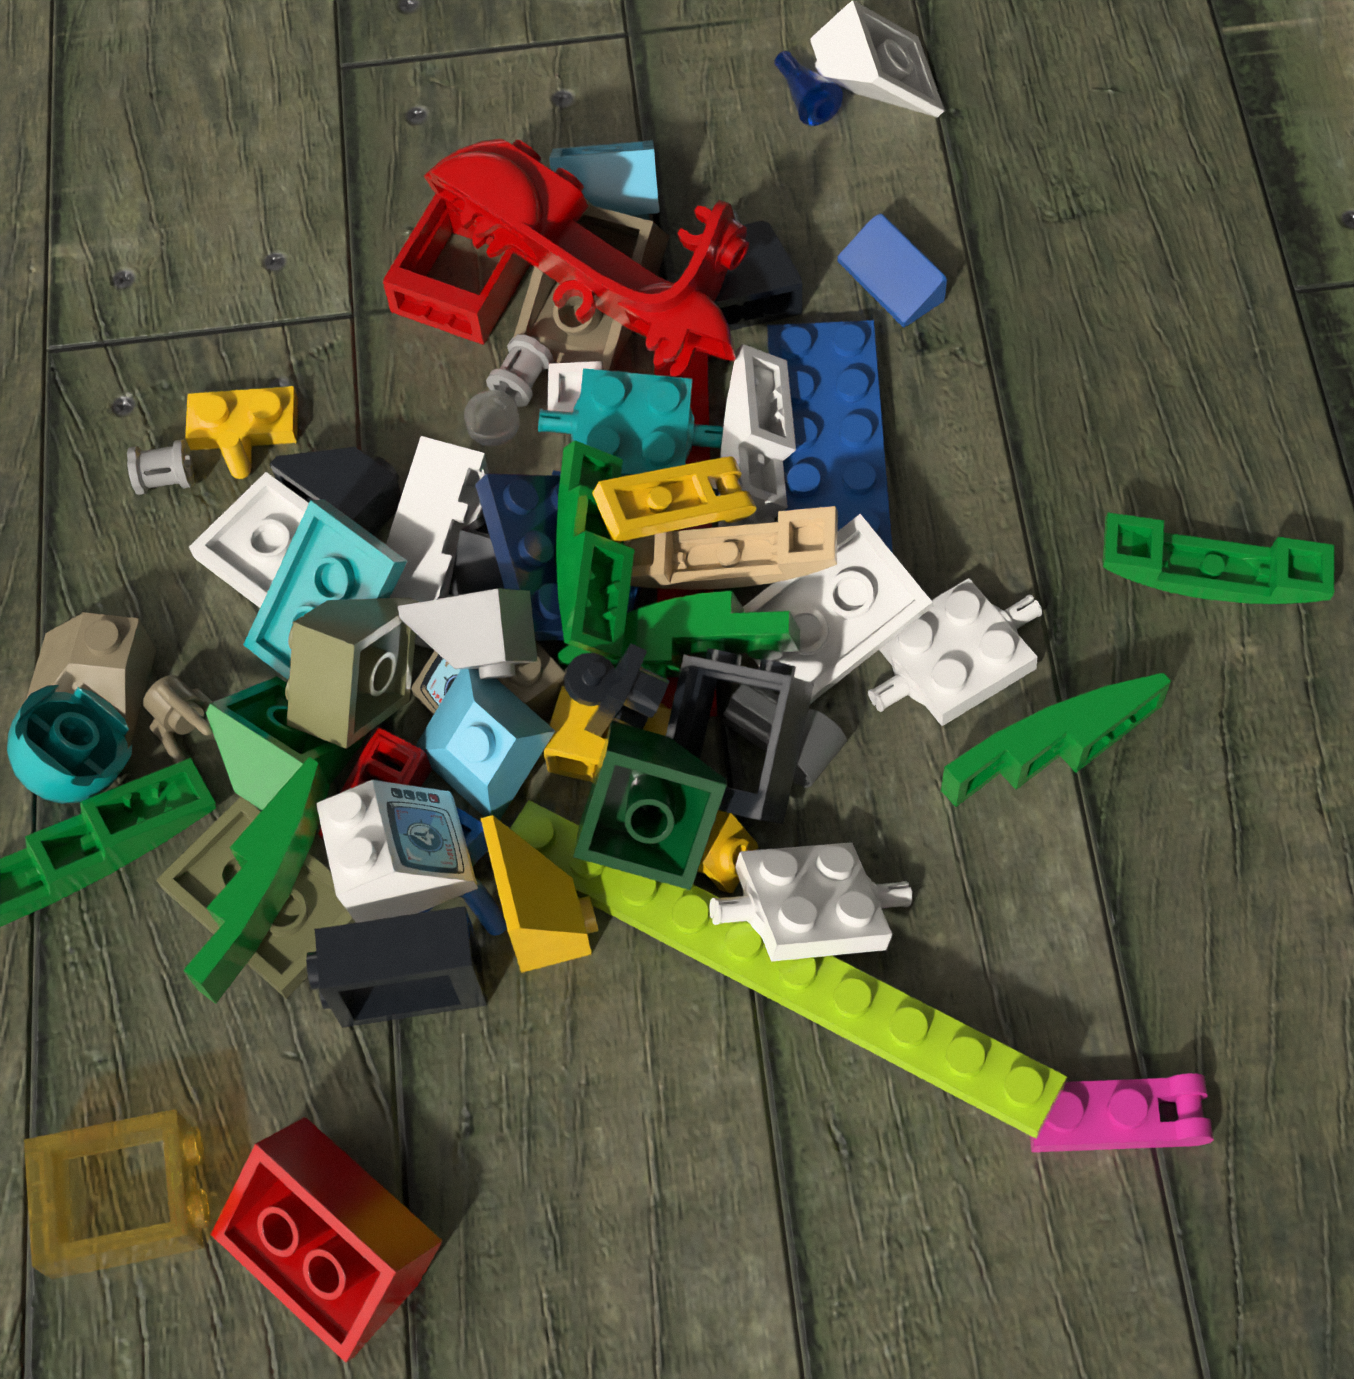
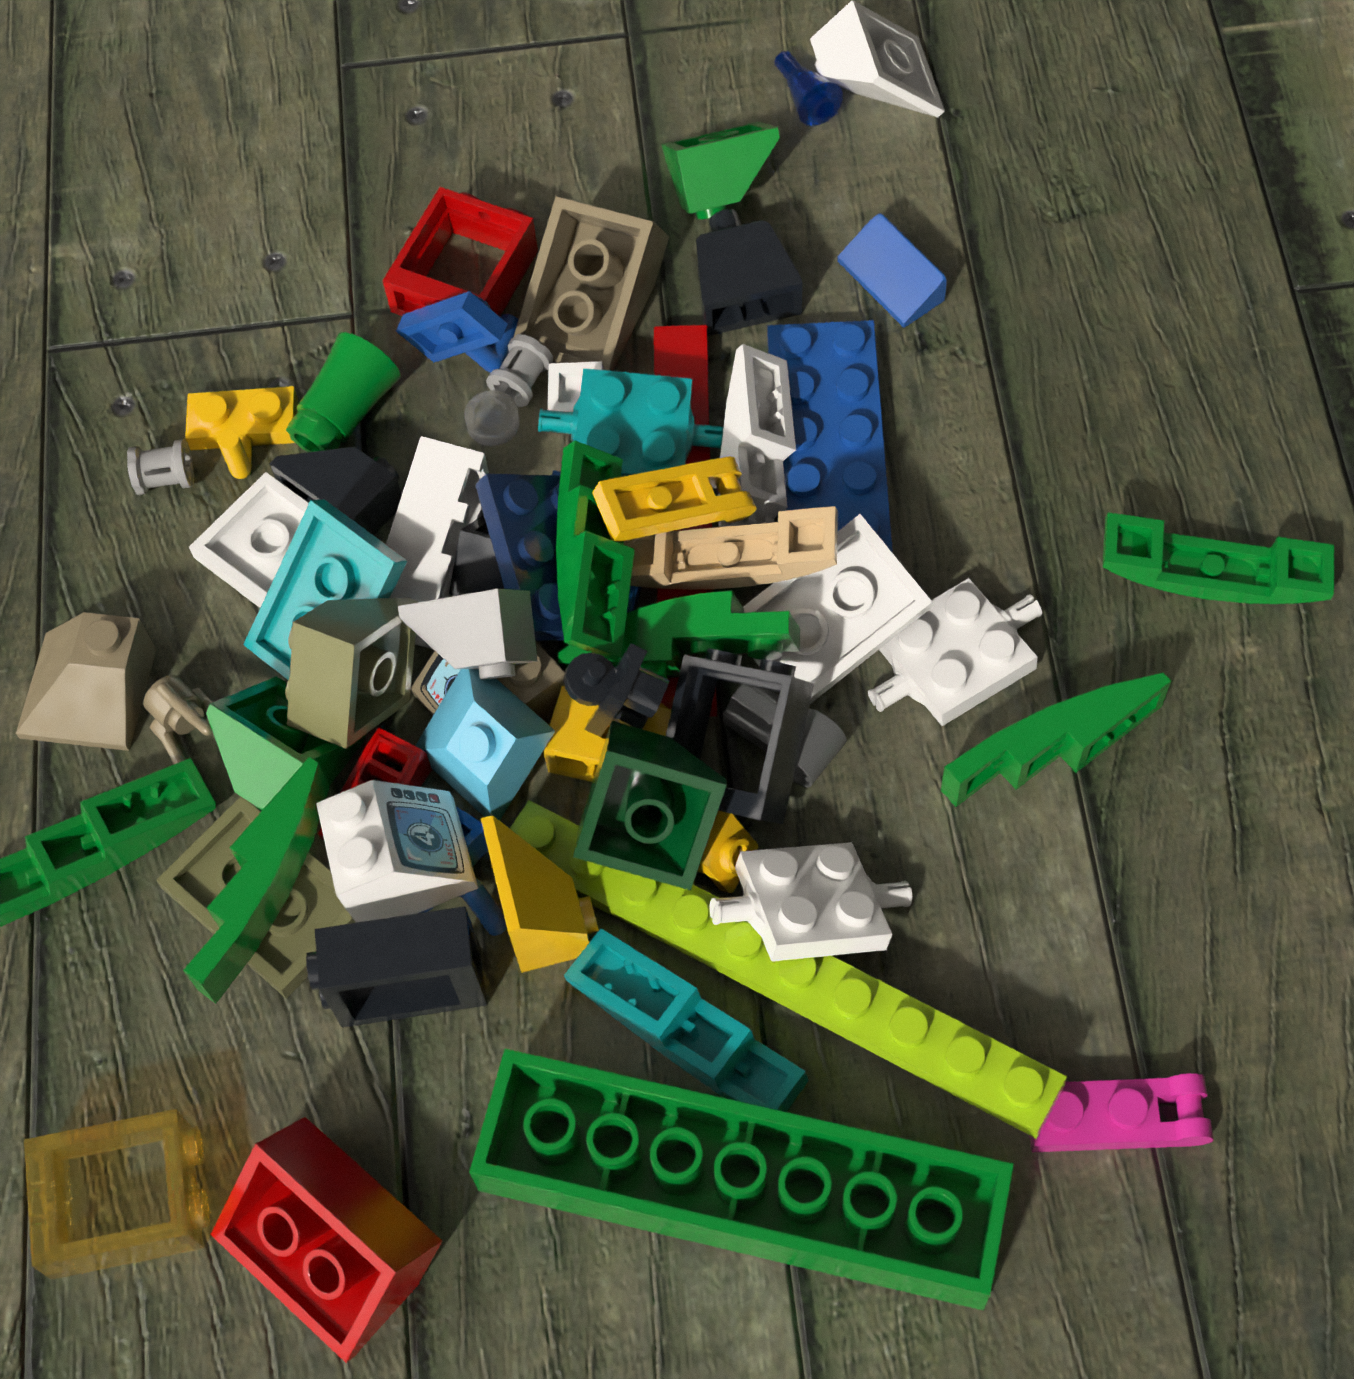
(67, 744): teal cylinder -> none
(342, 393): none -> green plant
(460, 327): none -> blue plate
(536, 216): red piece -> none
(614, 175): medium azure slope -> none
(683, 1025): none -> teal slope
(718, 165): none -> green slope
(744, 1178): none -> green brick

